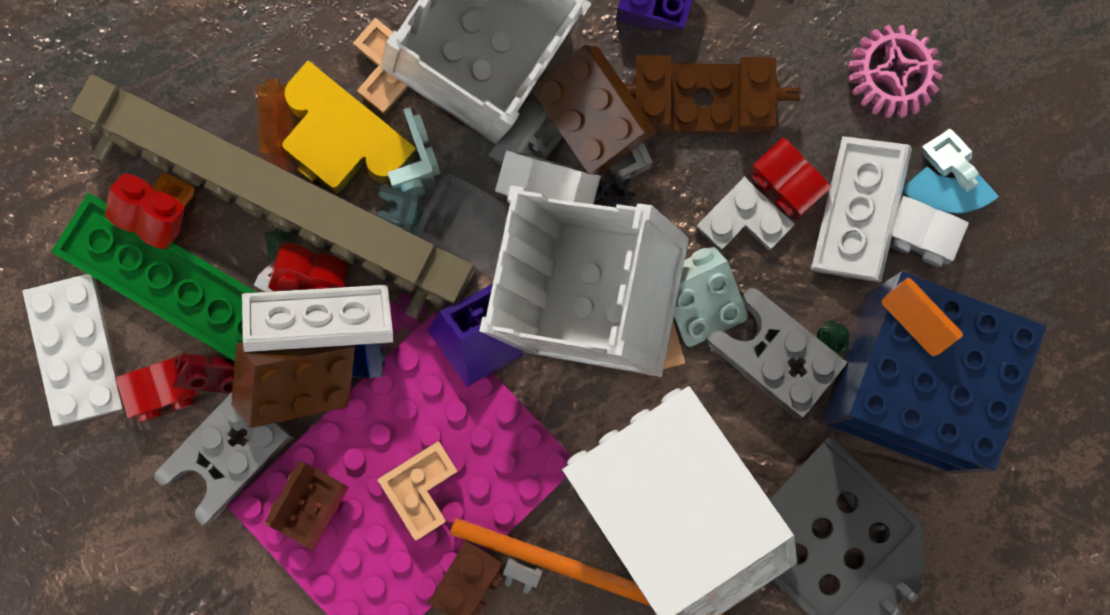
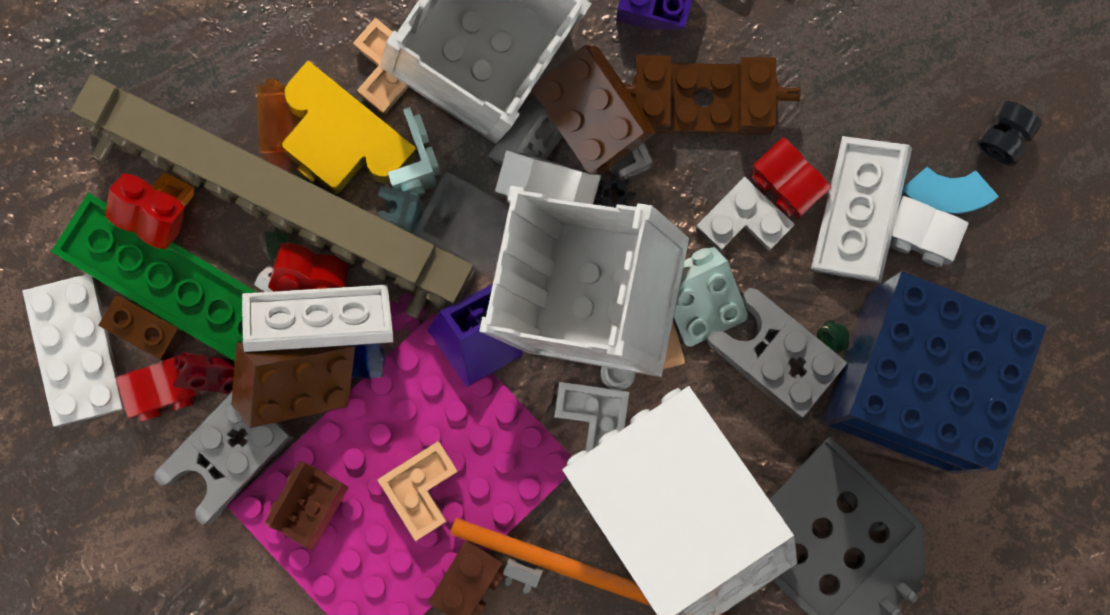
(142, 328): none -> reddish brown brick
(600, 407): none -> white plate
(616, 378): none -> white plate
(896, 85): bright pink gear -> none
(921, 317): orange slope -> none
(950, 155): light aqua plate -> none
(1011, 128): none -> black wheel

